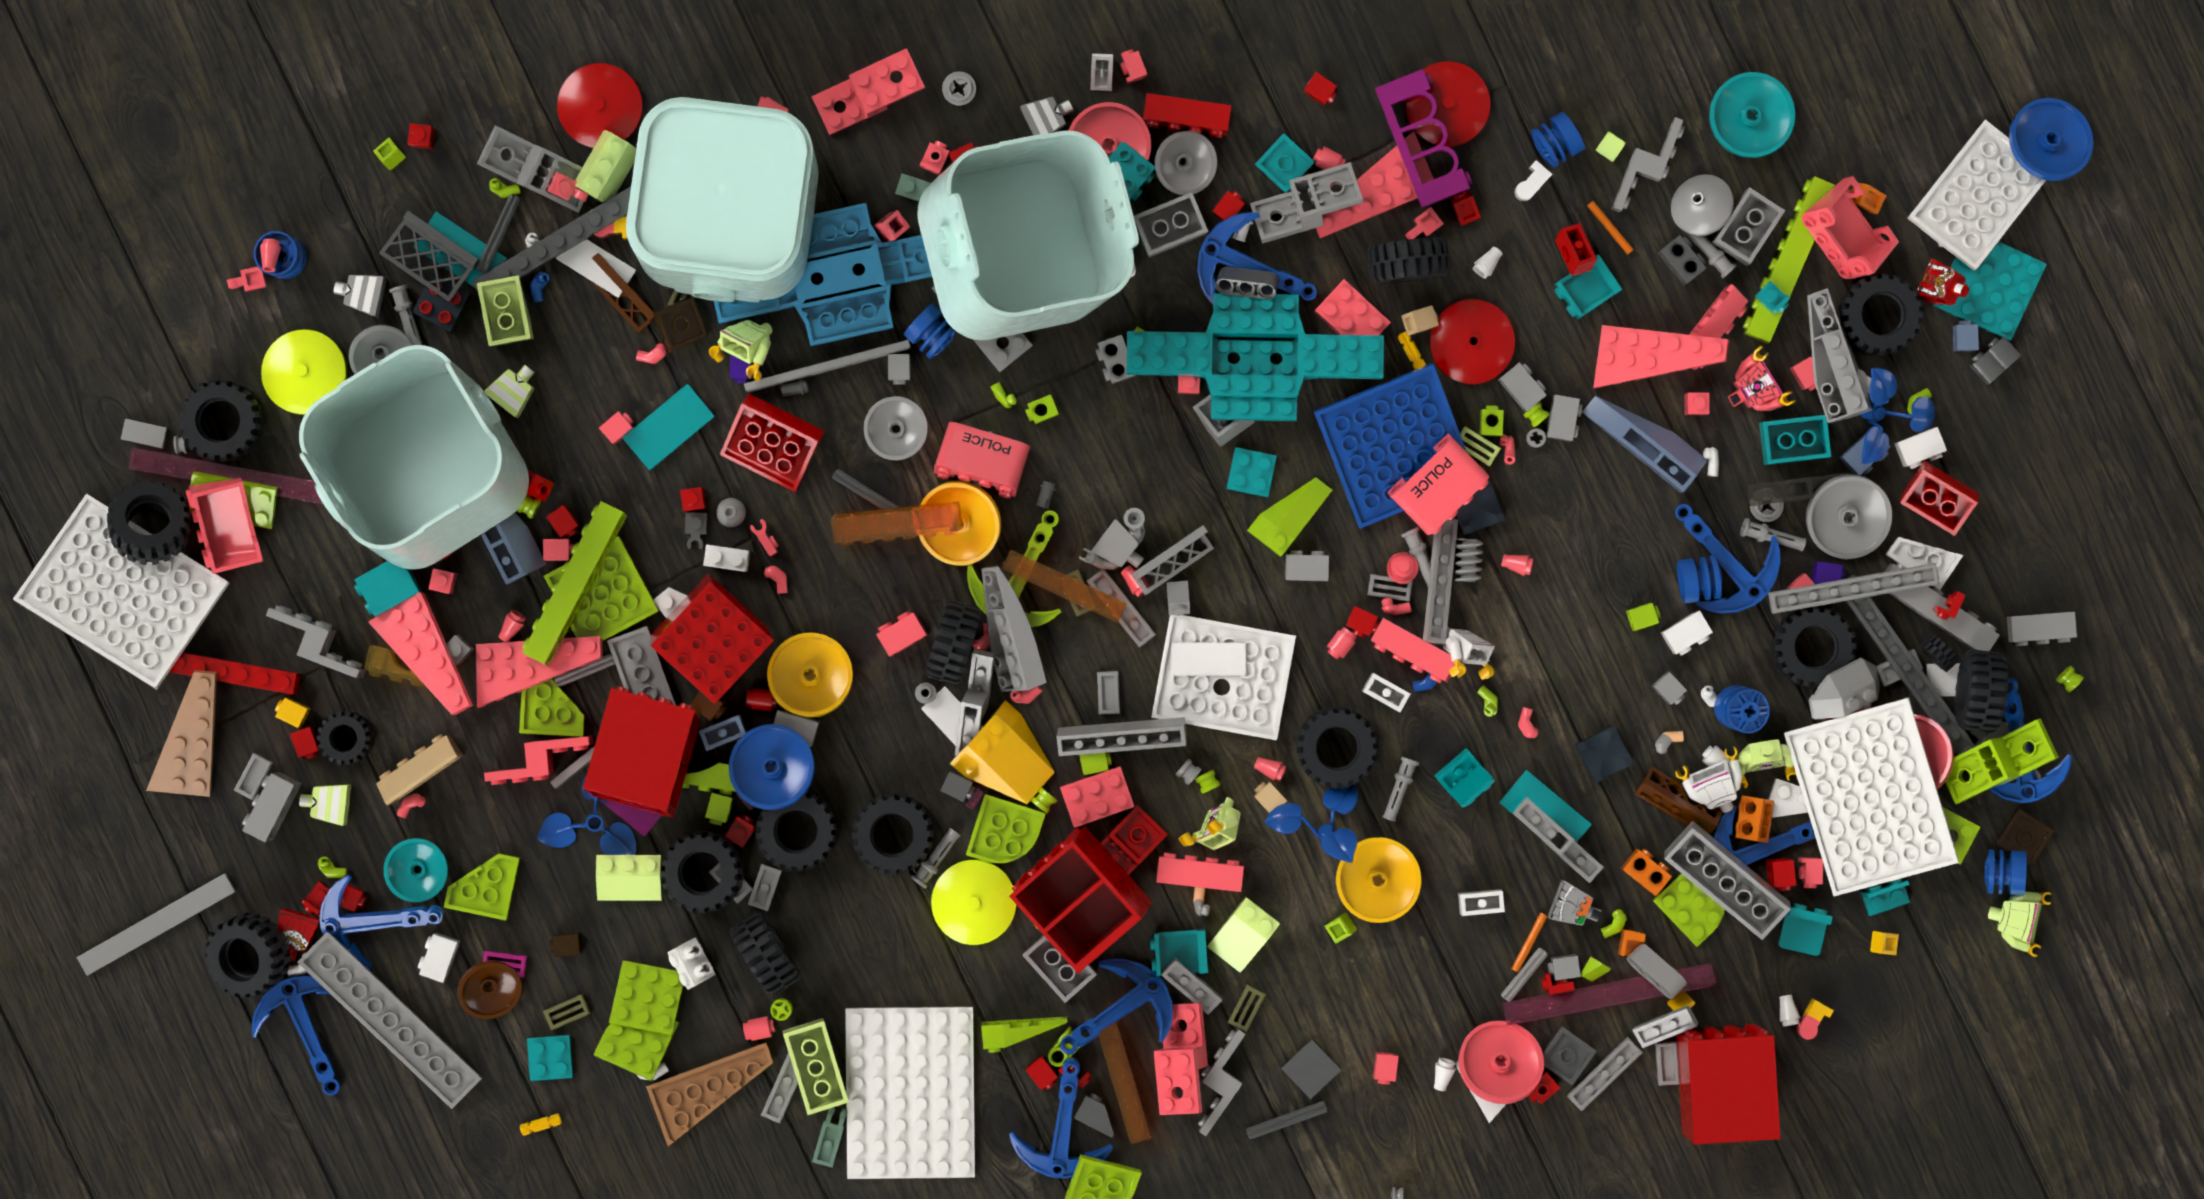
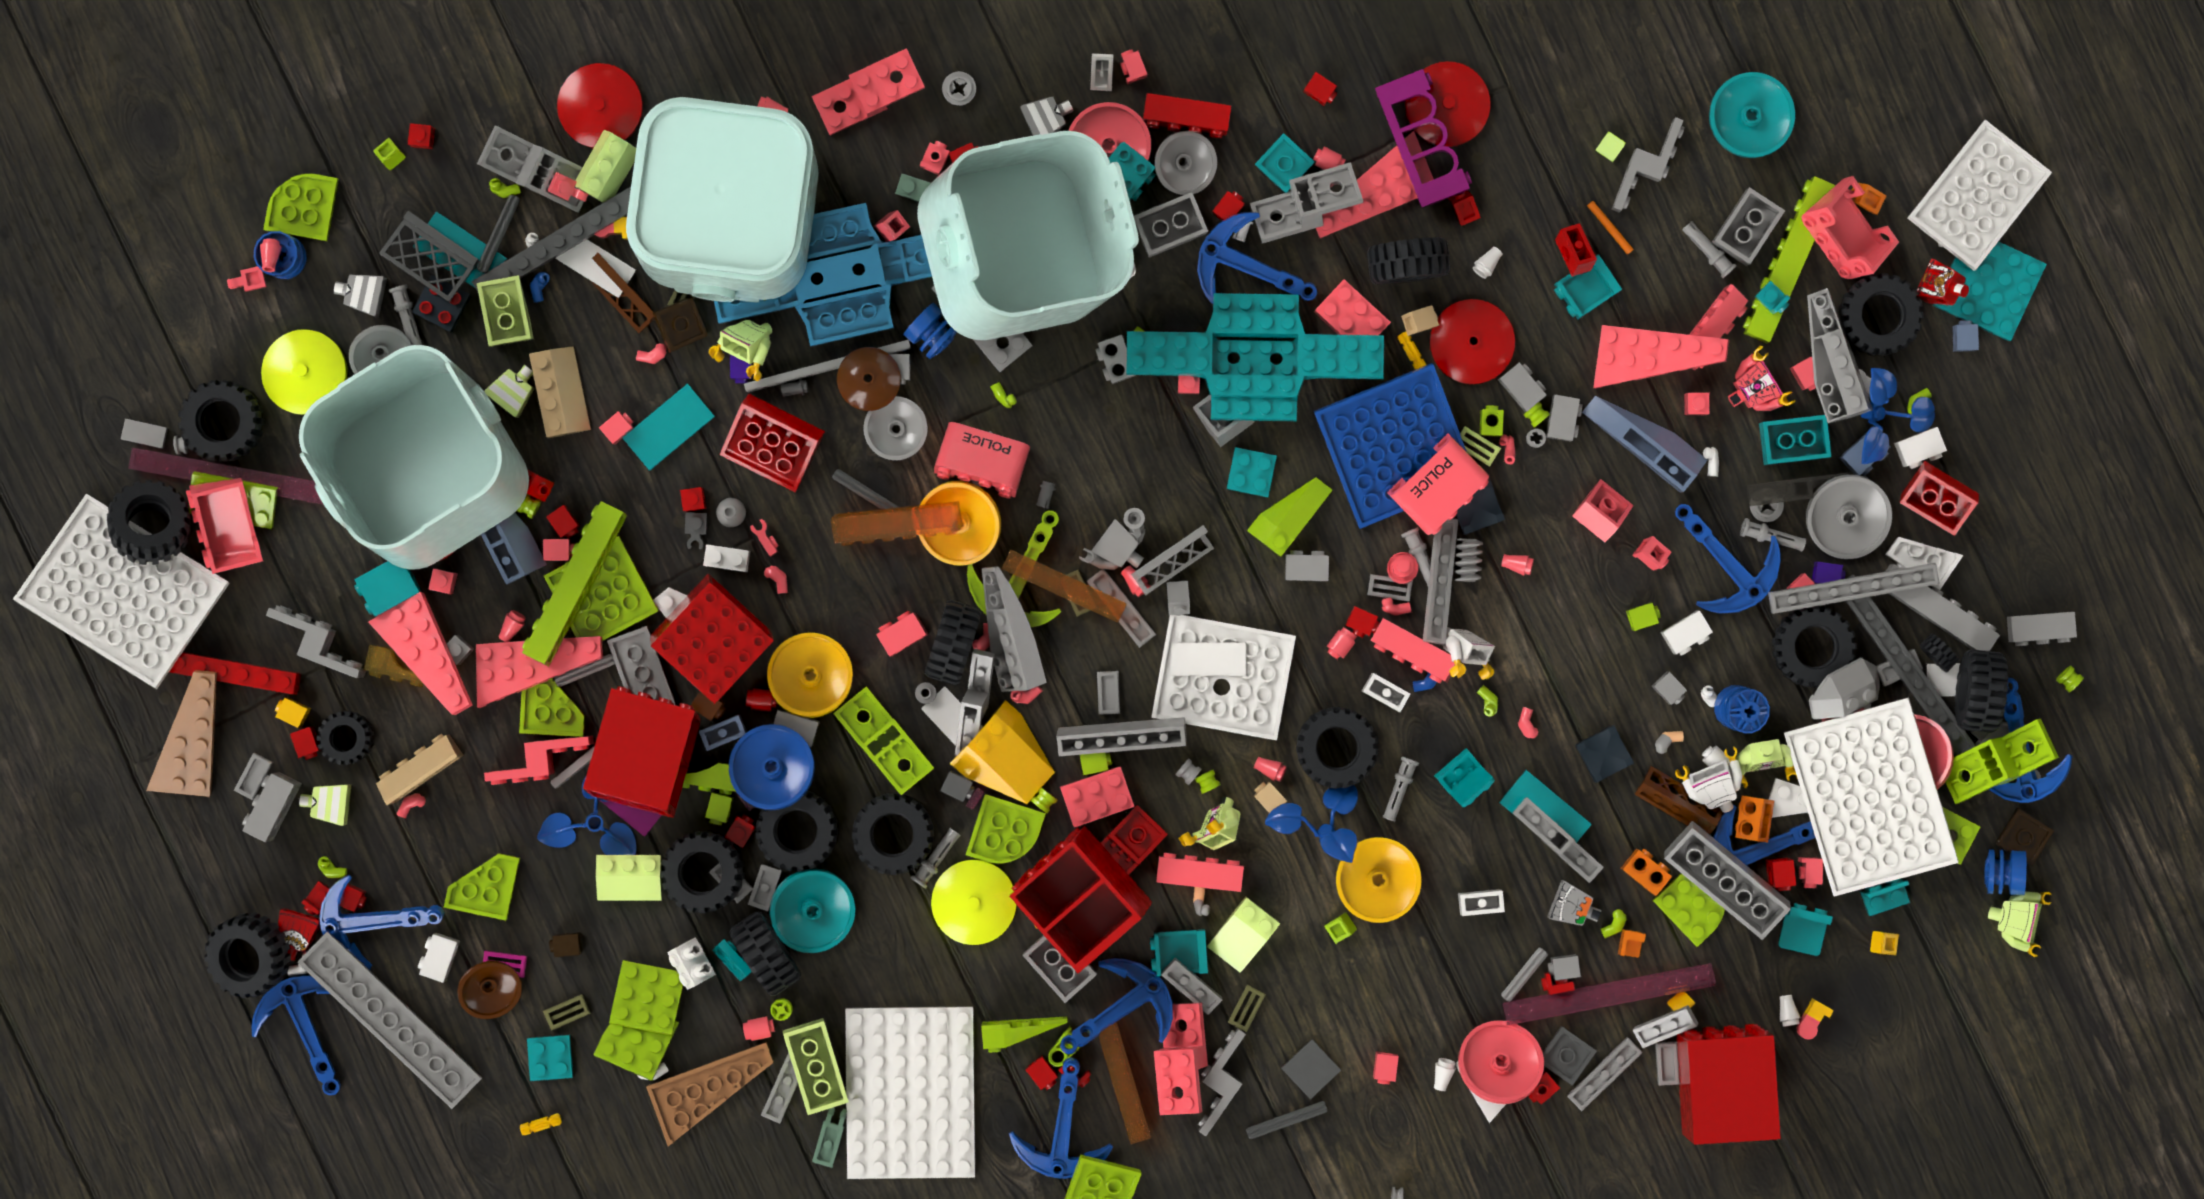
(156, 924): light grey tile -> none
(303, 206): none -> lime plate
(401, 874): teal dish -> none
(560, 392): none -> tan slope
(727, 954): none -> teal plate
(812, 910): none -> teal dish
(872, 394): none -> reddish brown dish
(883, 740): none -> lime bracket
(1051, 409): lime brick -> none
(1094, 1114): dark grey slope -> none
(1247, 283): dark grey beam -> none
(1426, 224): coral plate -> none
(1528, 188): white leg -> none
(1529, 942): orange bar -> none
(1554, 142): blue wheel -> none
(1594, 969): lime slope -> none
(1603, 510): none -> coral slope
(1656, 971): light grey beam -> none
(1657, 549): none -> coral brick
(1677, 263): dark grey brick -> none
(1703, 579): blue wheel -> none
(1710, 212): light grey dish -> none
(1953, 605): red bracket -> none
(1994, 360): dark grey brick -> none
(2051, 139): blue dish -> none

